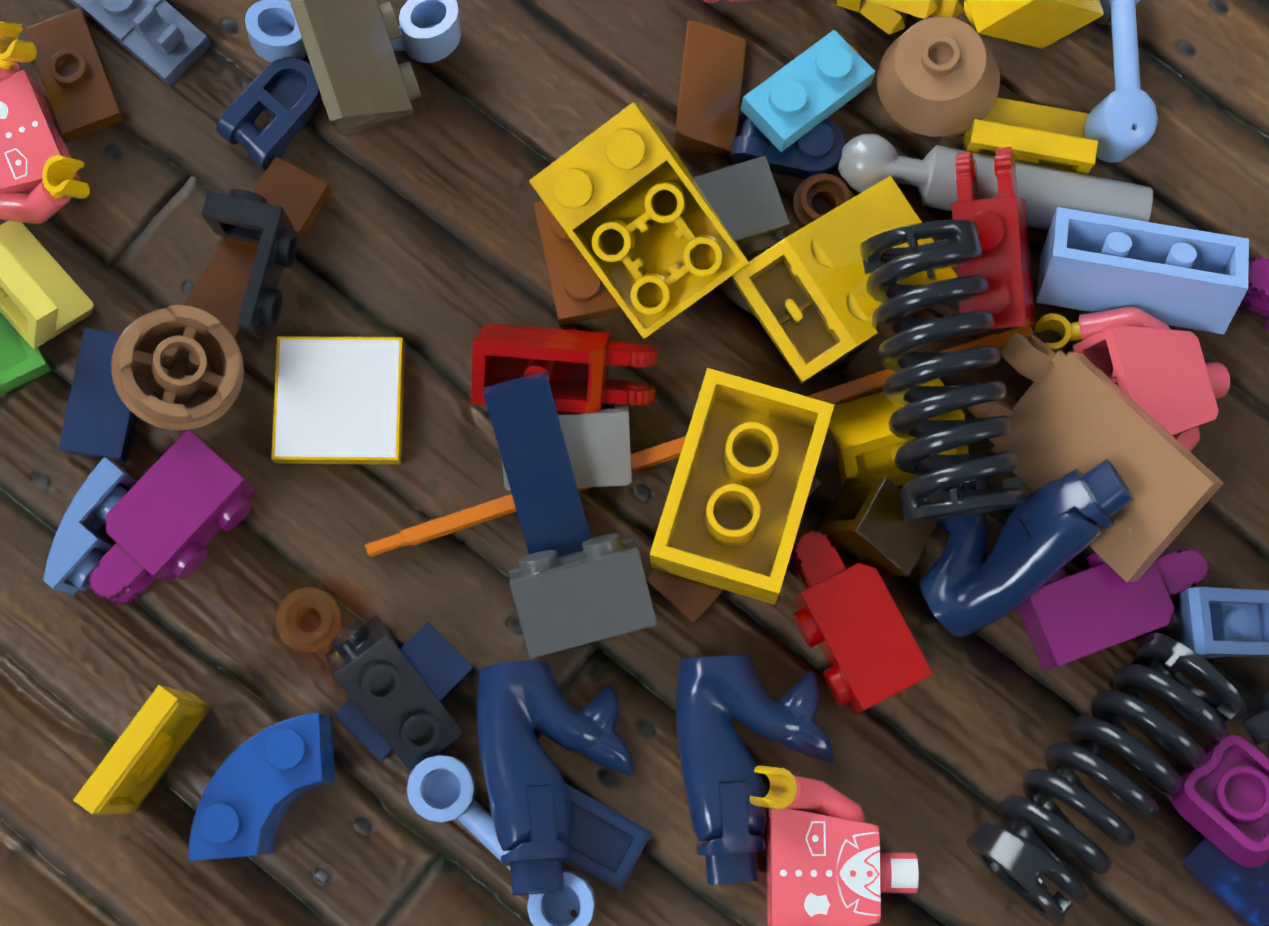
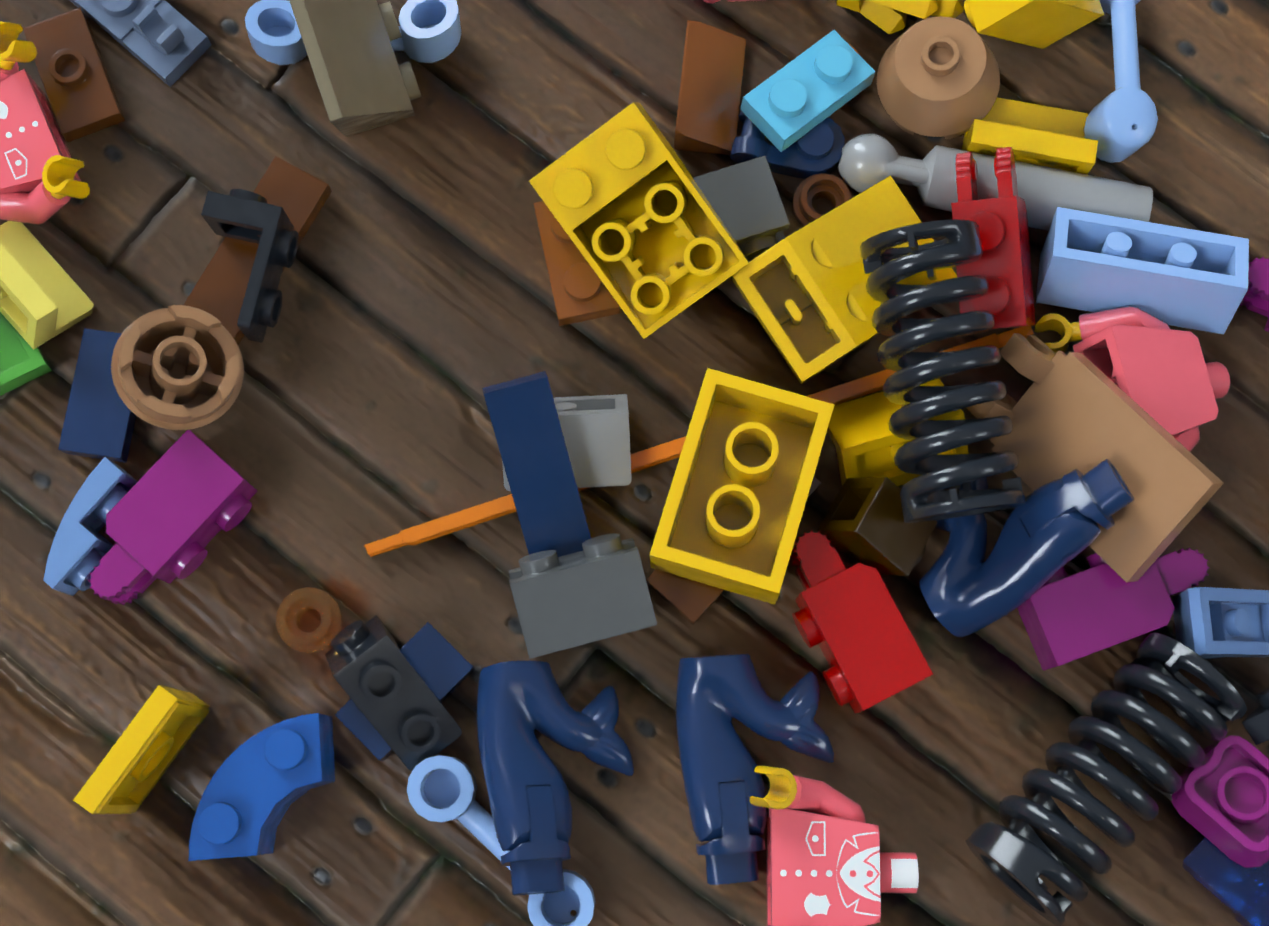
(286, 93): dark blue plate -> none
(338, 400): white tile -> none
(572, 360): red hinge -> none
(603, 840): dark blue tile -> none

